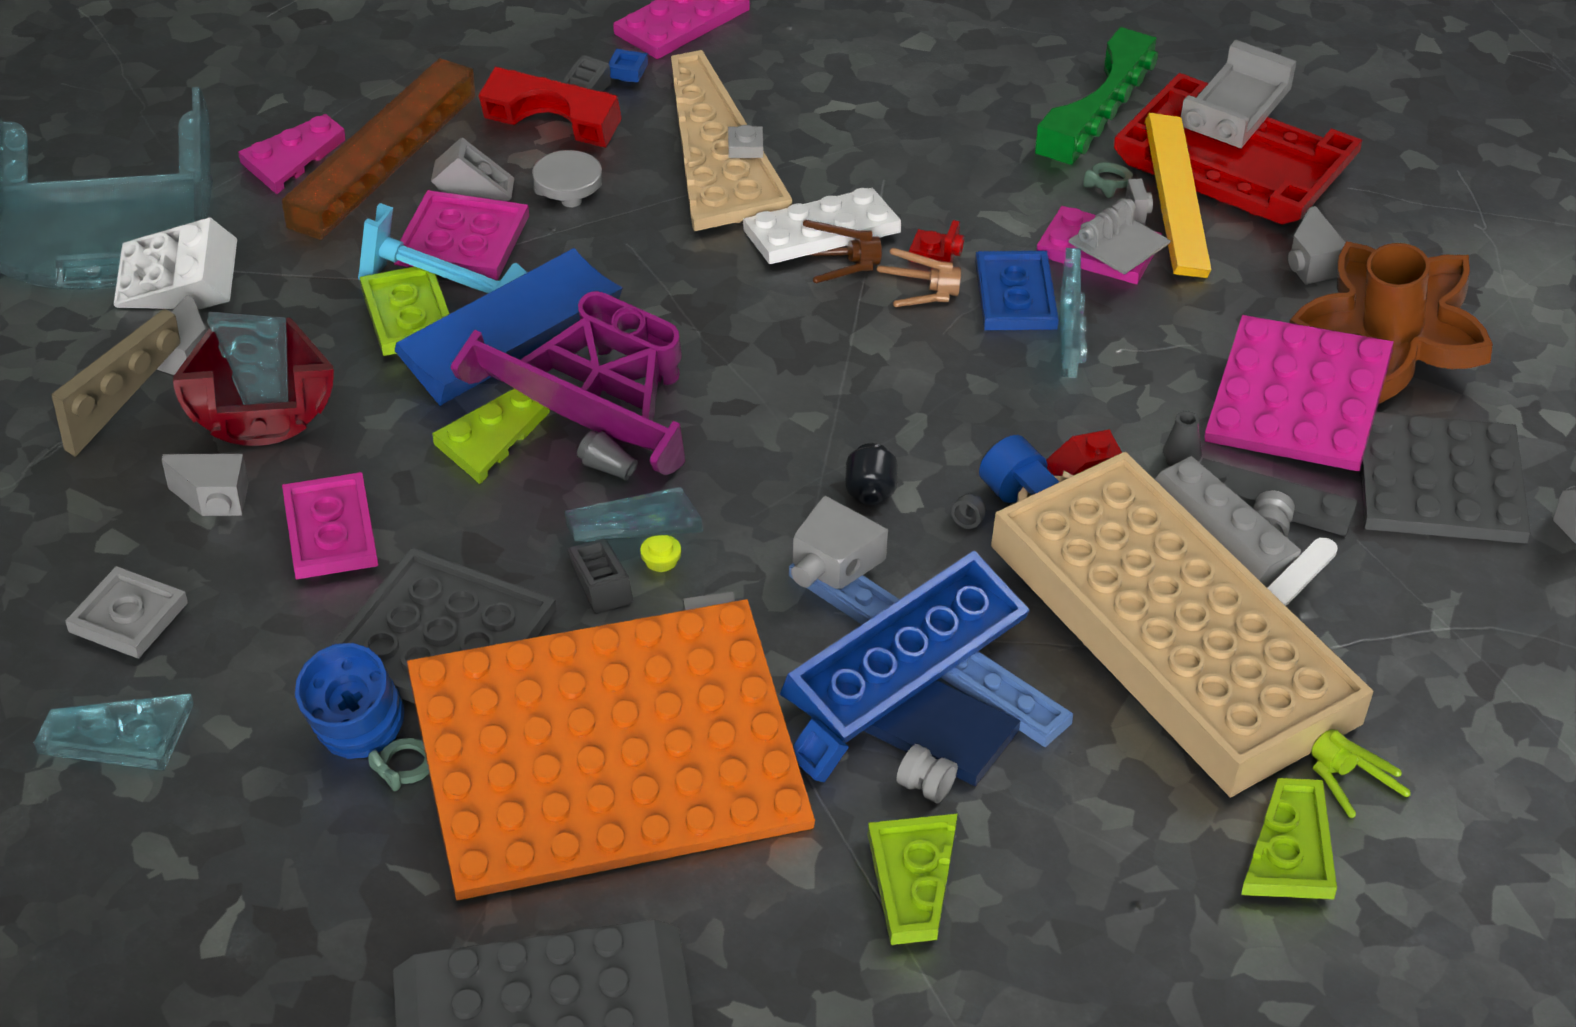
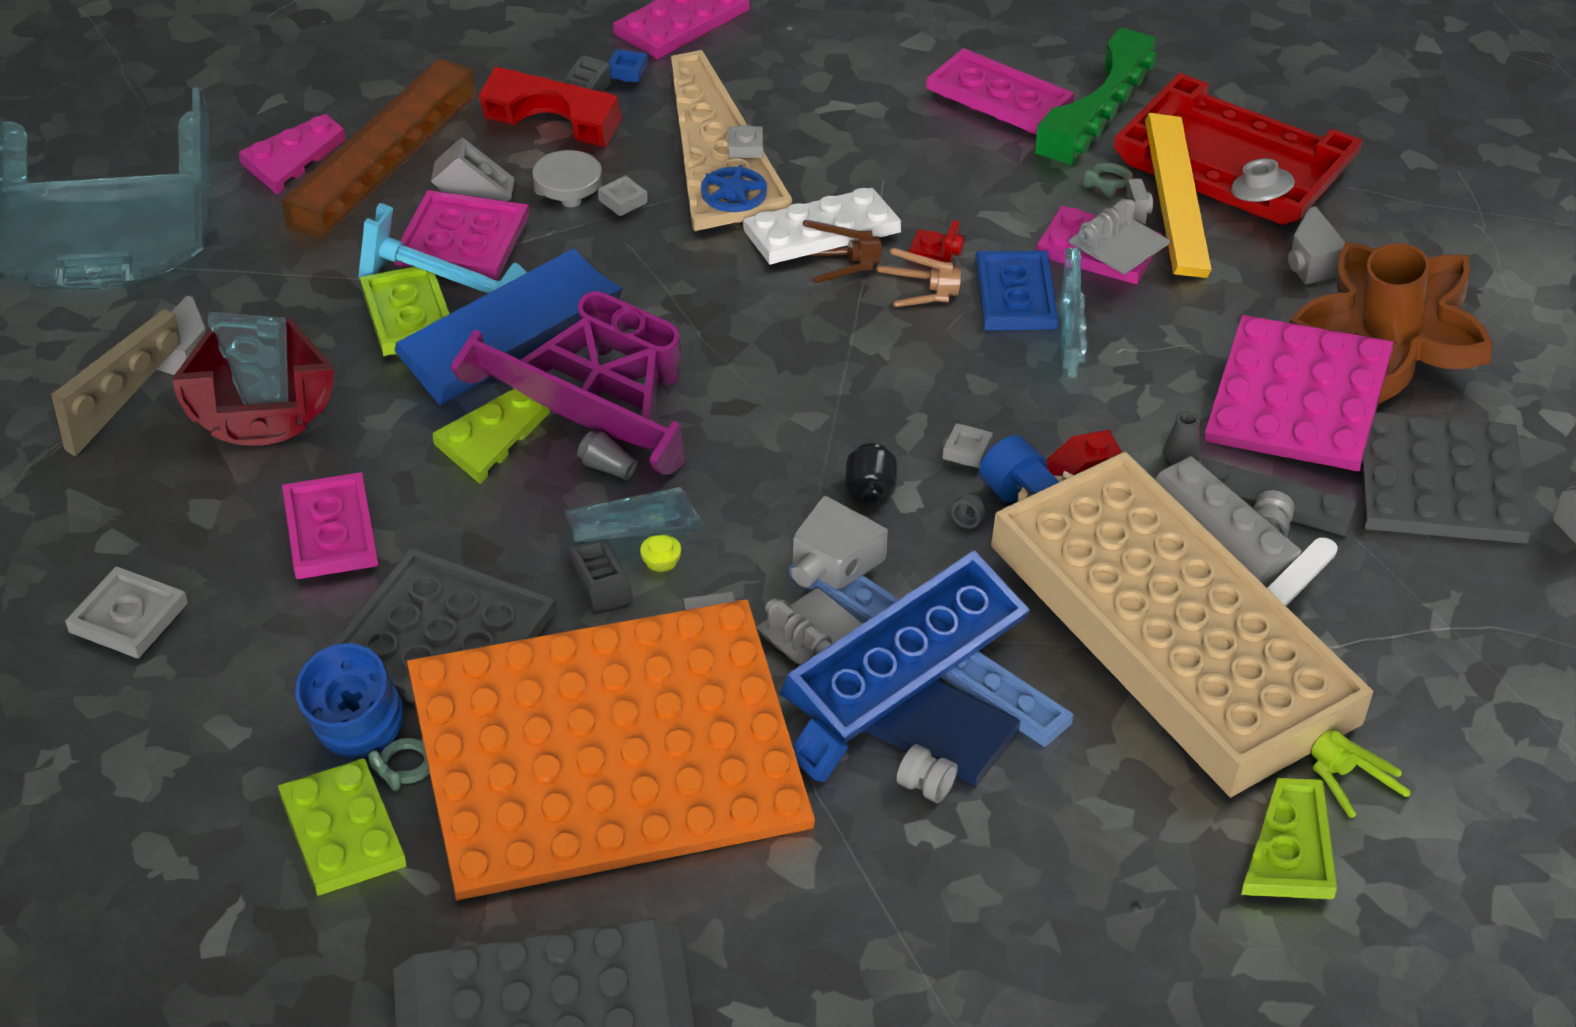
(117, 732): clear light blue wing -> none
(177, 263): white slope -> none
(208, 482): light grey slope -> none
(341, 826): none -> lime plate
(622, 195): none -> light grey plate
(733, 189): none -> blue wheel
(806, 625): none -> light grey hinge
(912, 873): lime wing -> none
(967, 445): none -> light grey plate
(997, 89): none -> dark pink plate
(1240, 94): light grey panel -> none
(1262, 181): none -> light grey piece

